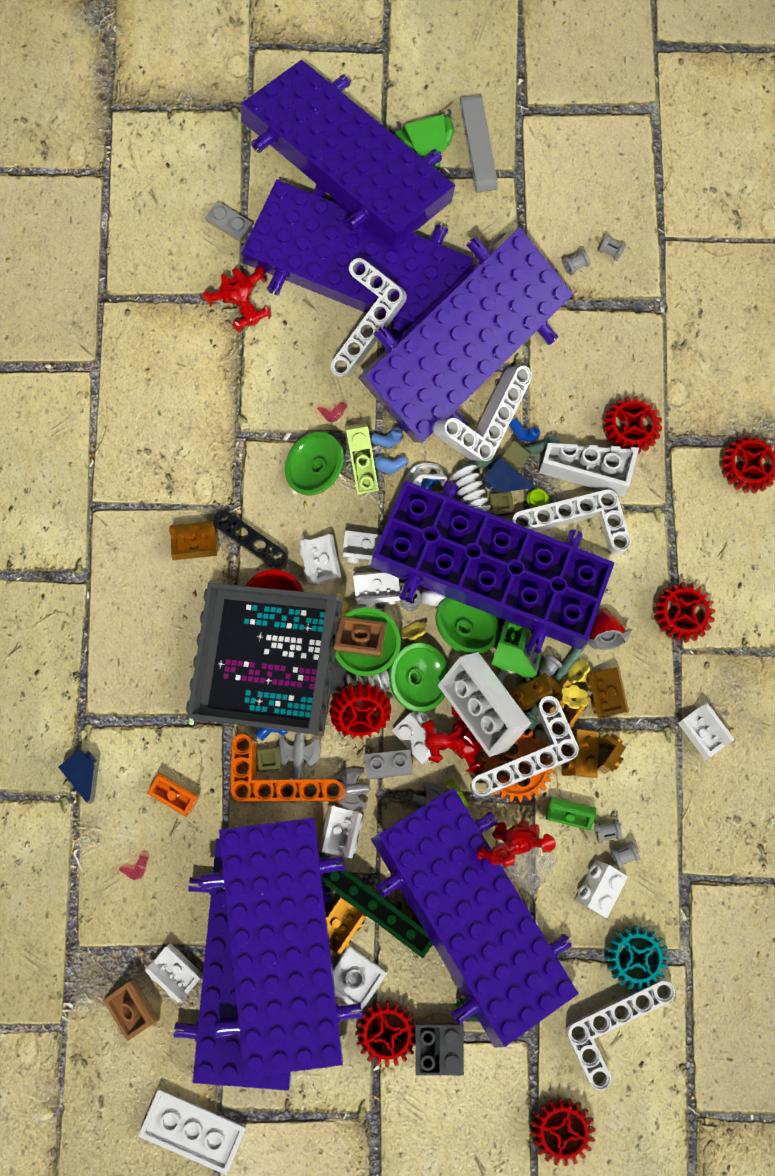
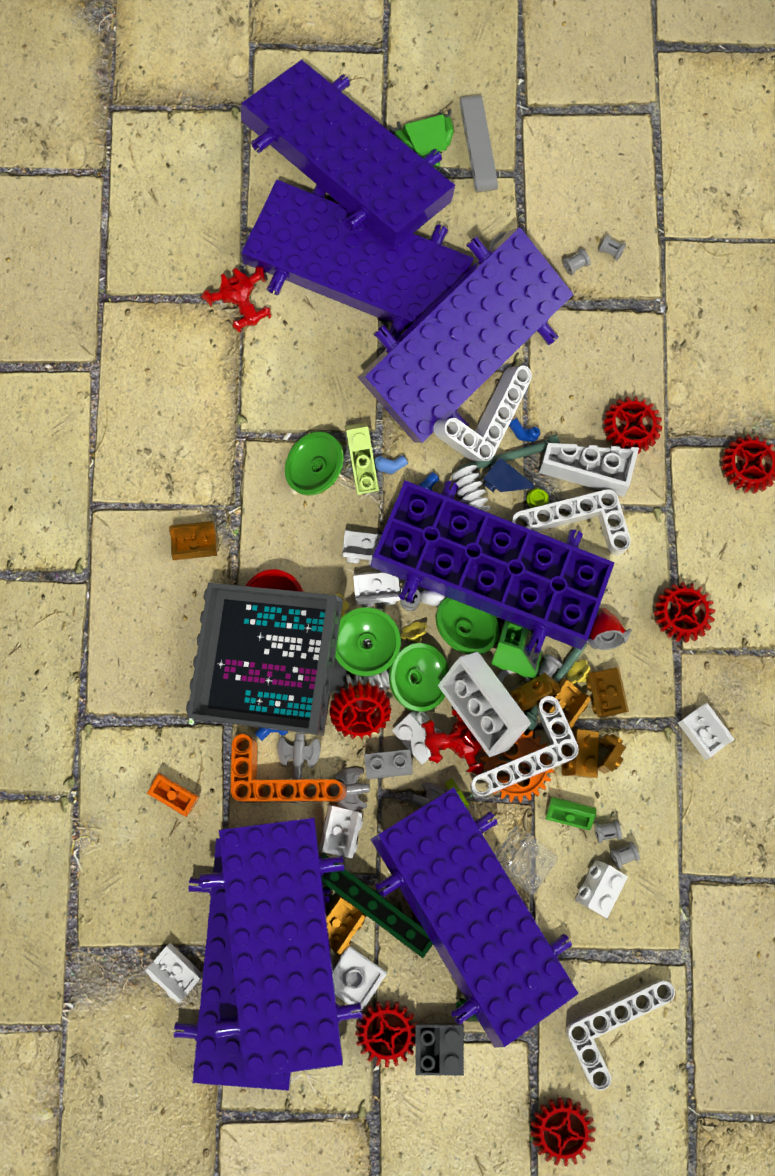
(82, 773): dark blue slope -> none
(131, 1009): medium nougat slope -> none
(138, 871): clear pink animal -> none
(192, 1131): white plate -> none
(229, 221): light grey plate -> none
(250, 540): black beam -> none
(269, 759): olive tile -> none
(320, 559): white bracket -> none
(335, 414): clear pink animal -> none
(360, 637): medium nougat slope -> none
(371, 319): white beam -> none
(389, 440): medium blue arm -> none
(415, 476): white piece -> none
(501, 503): olive tile -> none
(515, 455): olive tile -> none
(516, 840): red piece -> none
(574, 697): light yellow plant -> none
(645, 950): teal gear -> none

